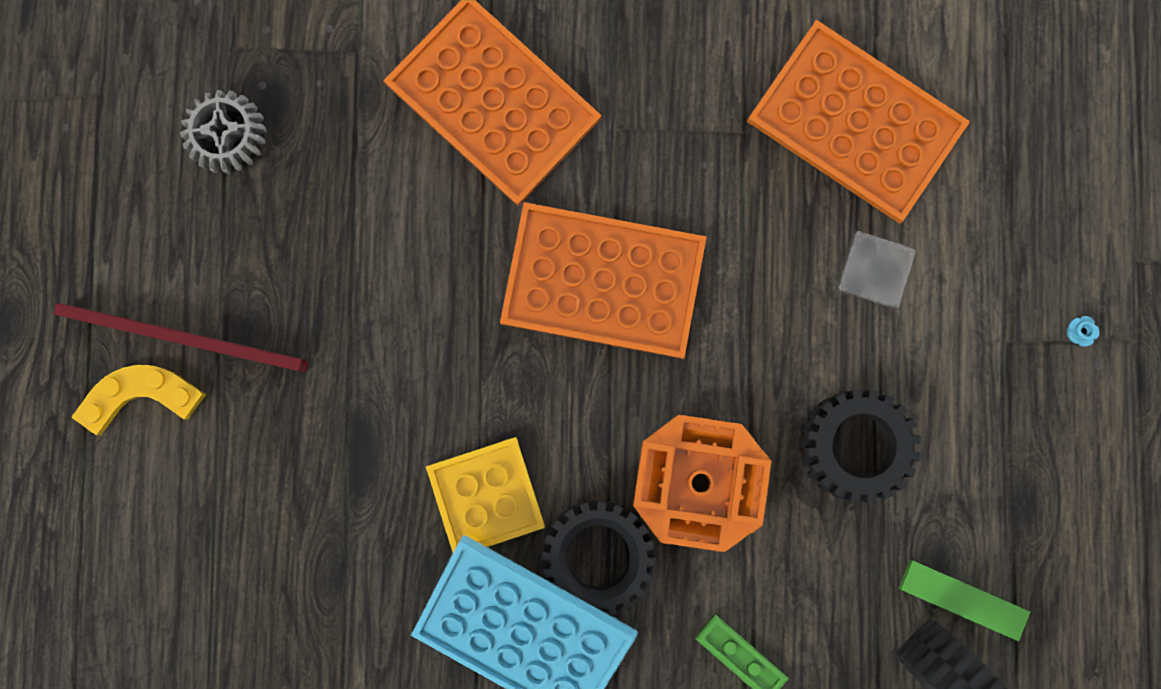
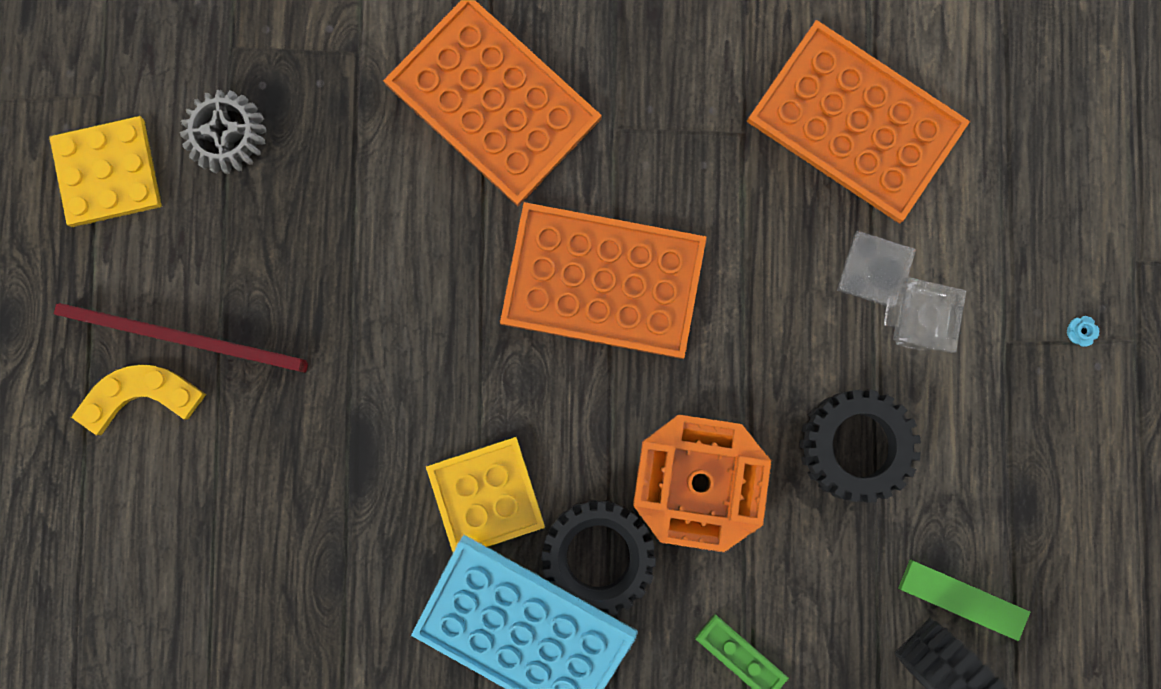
(105, 171): none -> yellow plate
(926, 315): none -> clear panel

